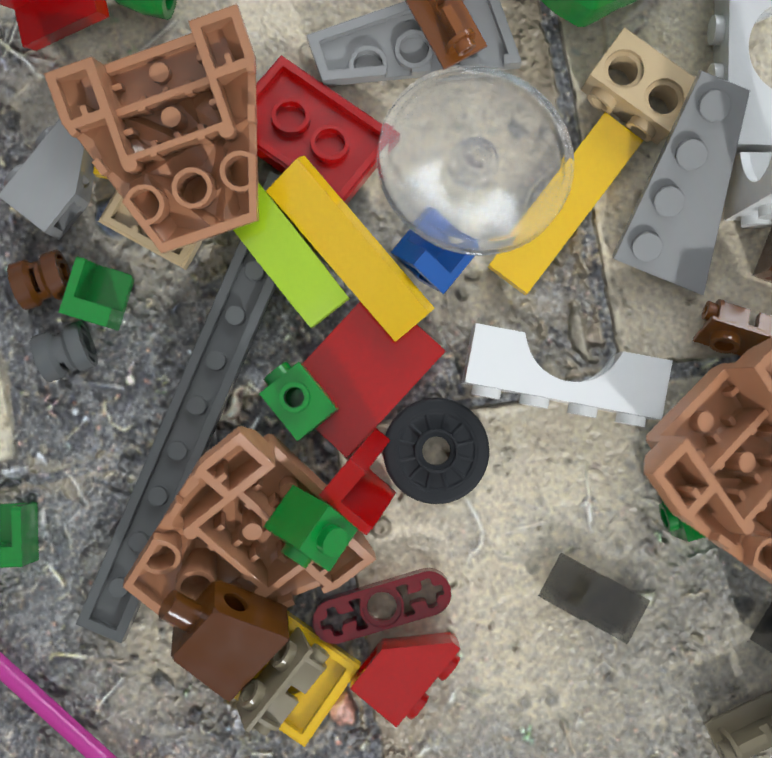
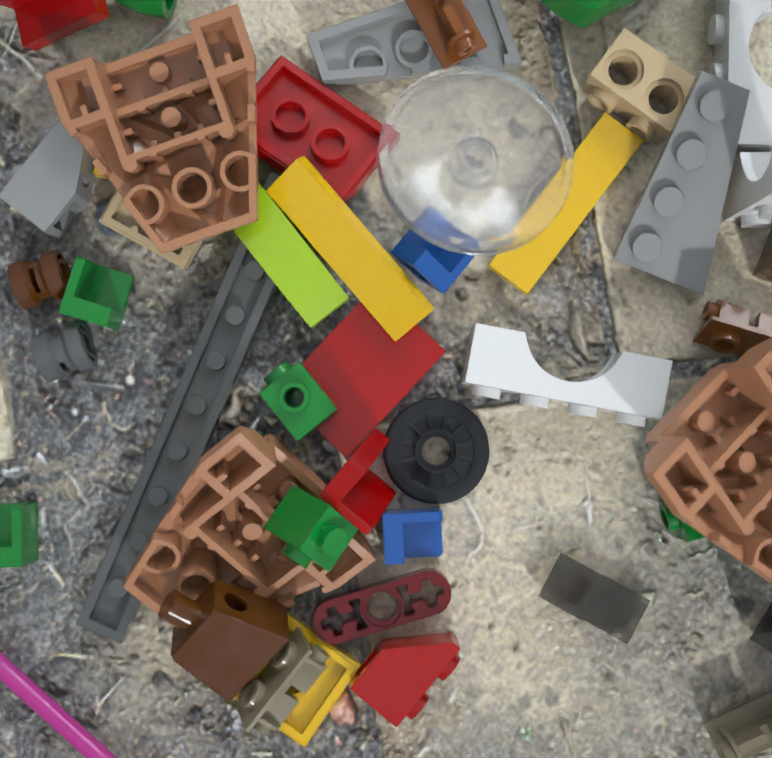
(412, 534): none -> blue panel

